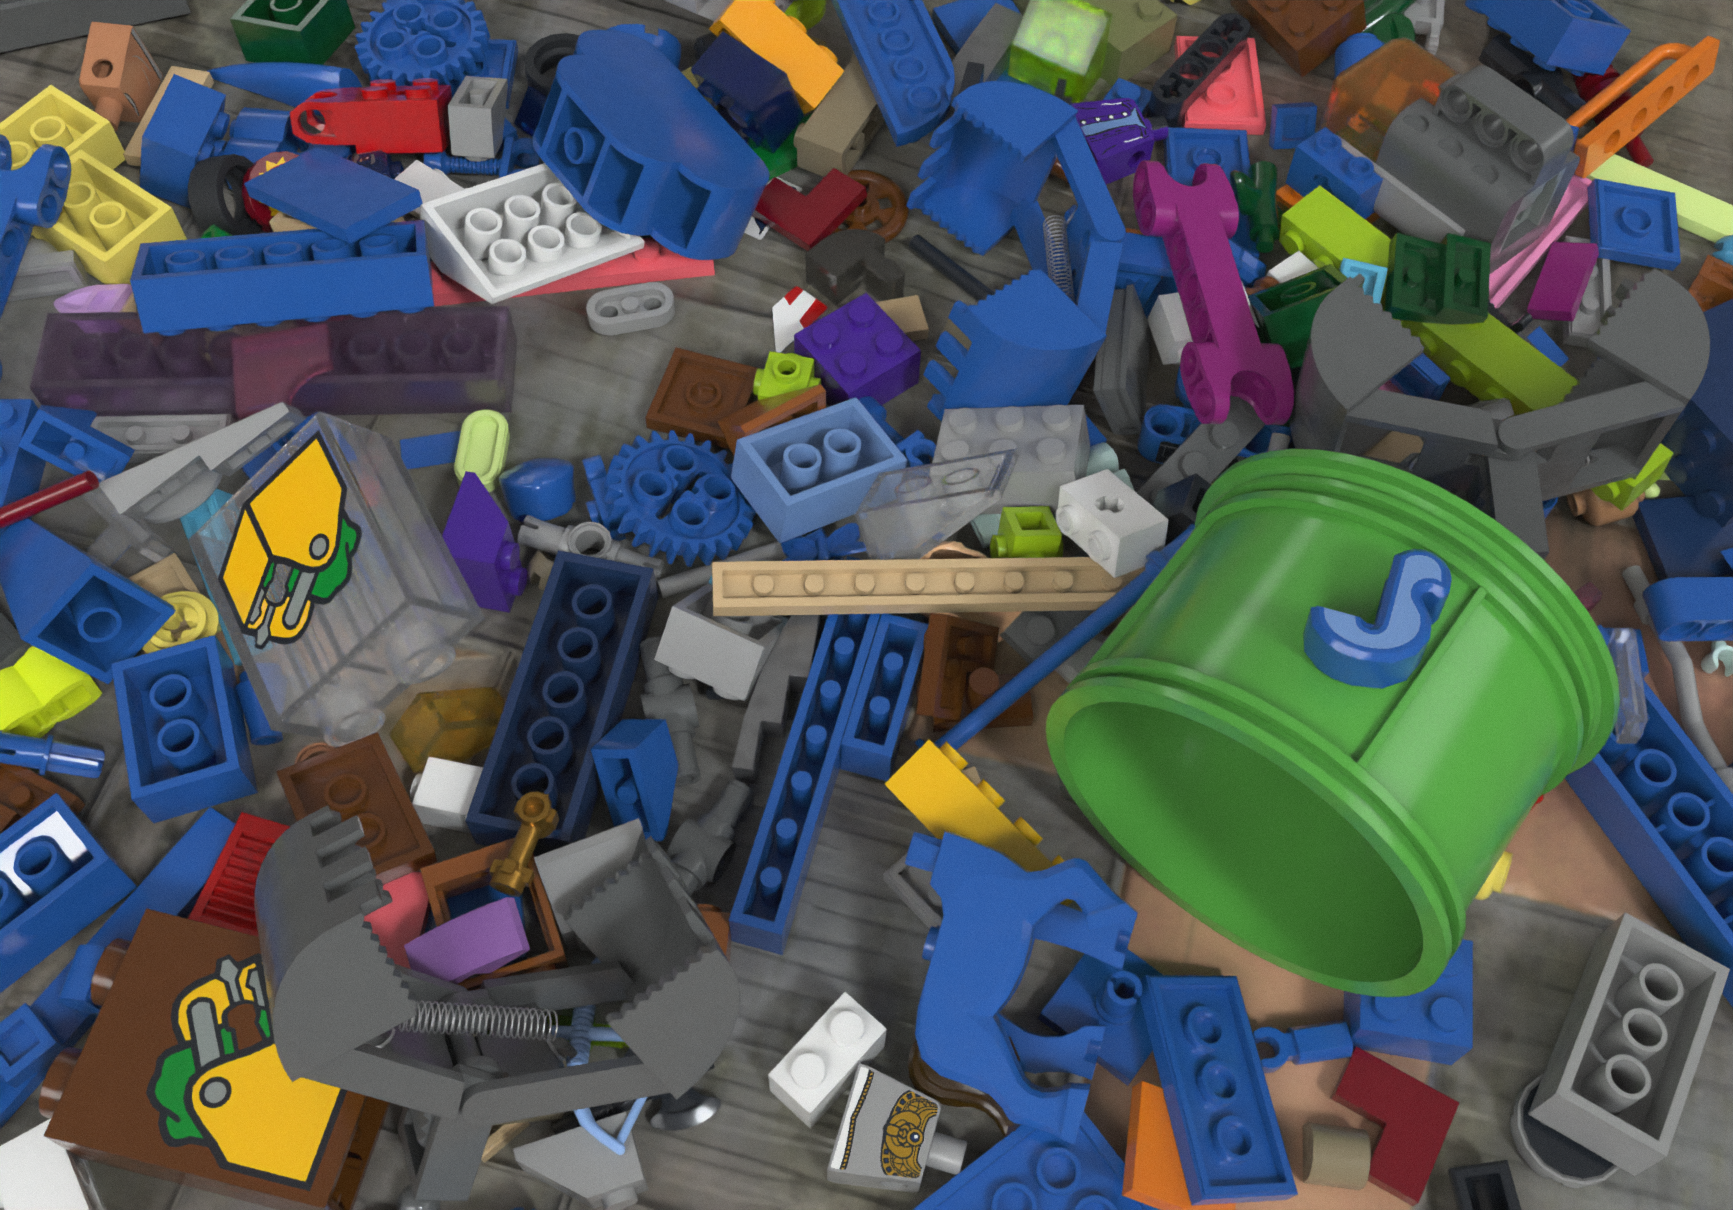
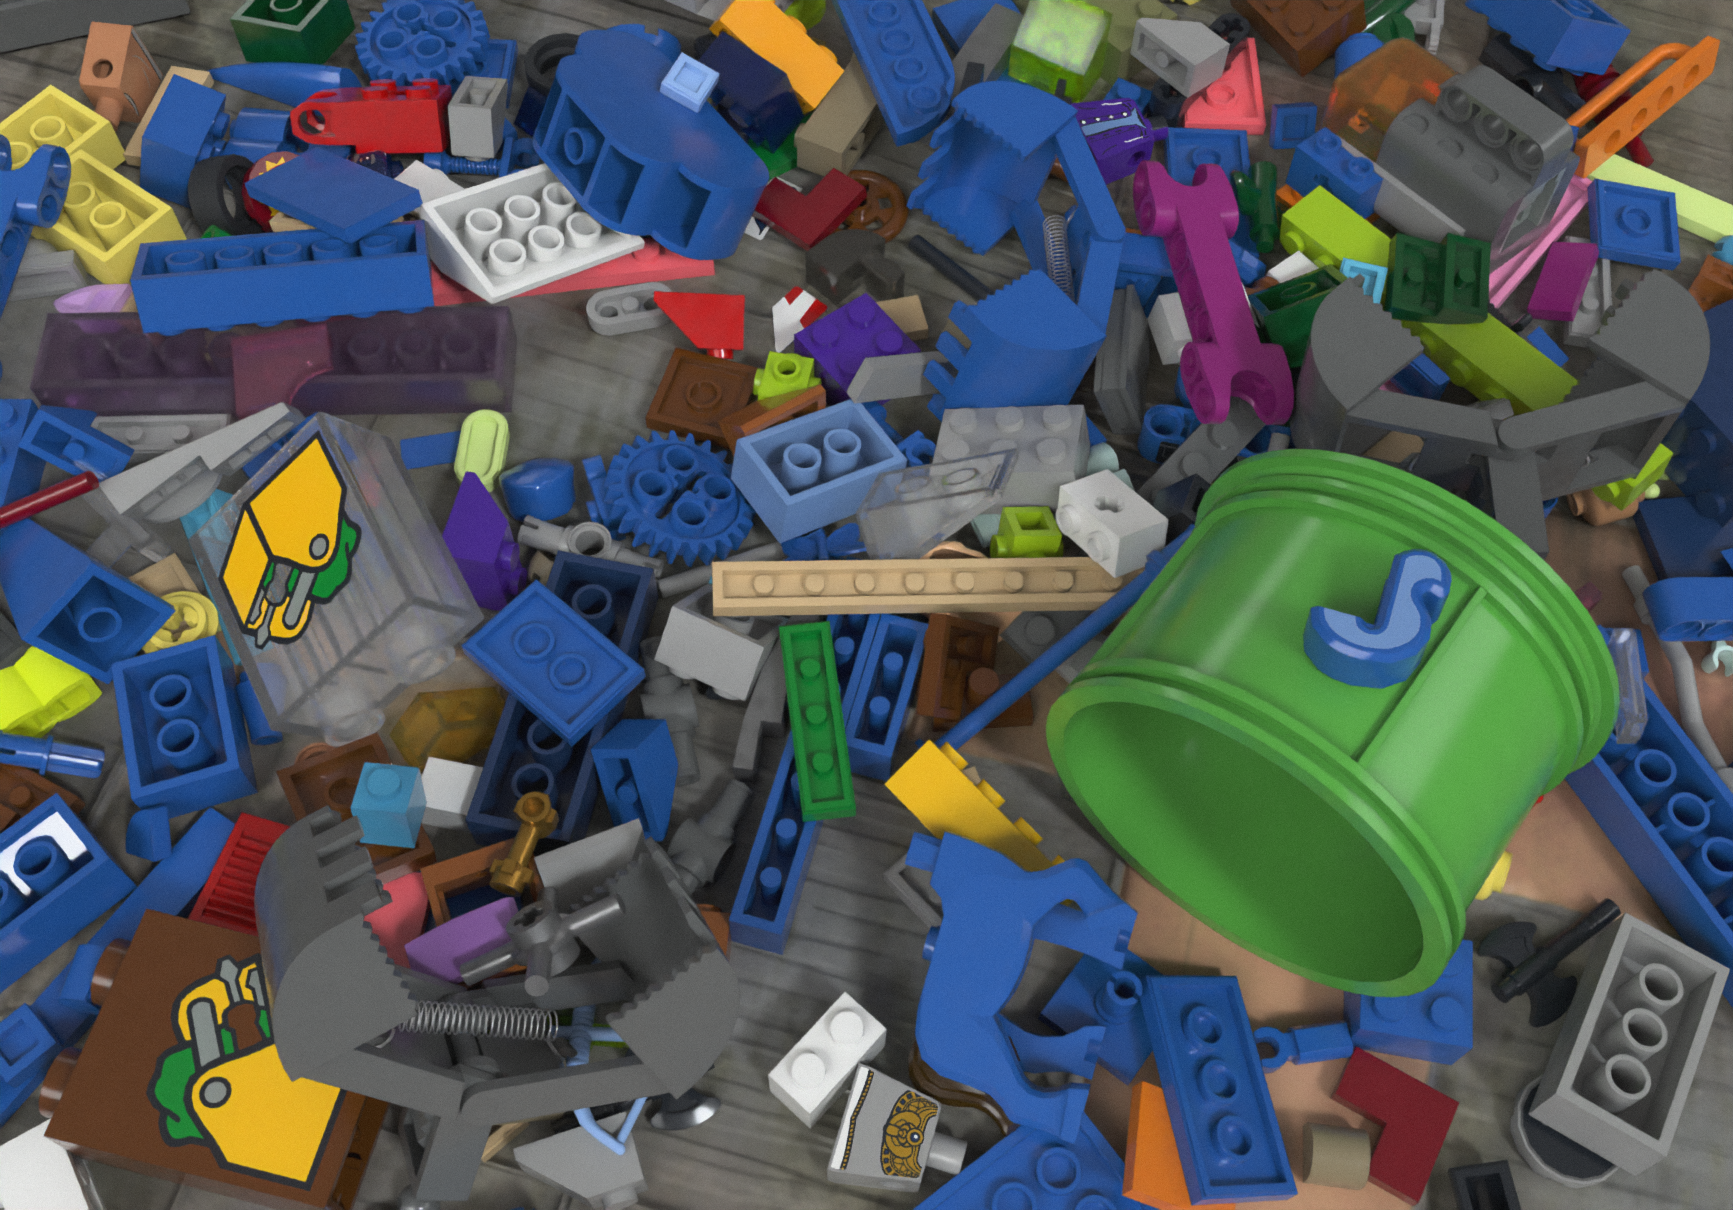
(149, 834): none -> blue tile
(389, 804): none -> dark azure brick
(542, 940): none -> flat silver bar
(554, 662): none -> blue tile
(689, 82): none -> light blue tile
(707, 320): none -> red slope
(817, 722): none -> green tile
(895, 377): none -> light grey tile
(1180, 52): none -> light grey slope
(1532, 967): none -> black piece

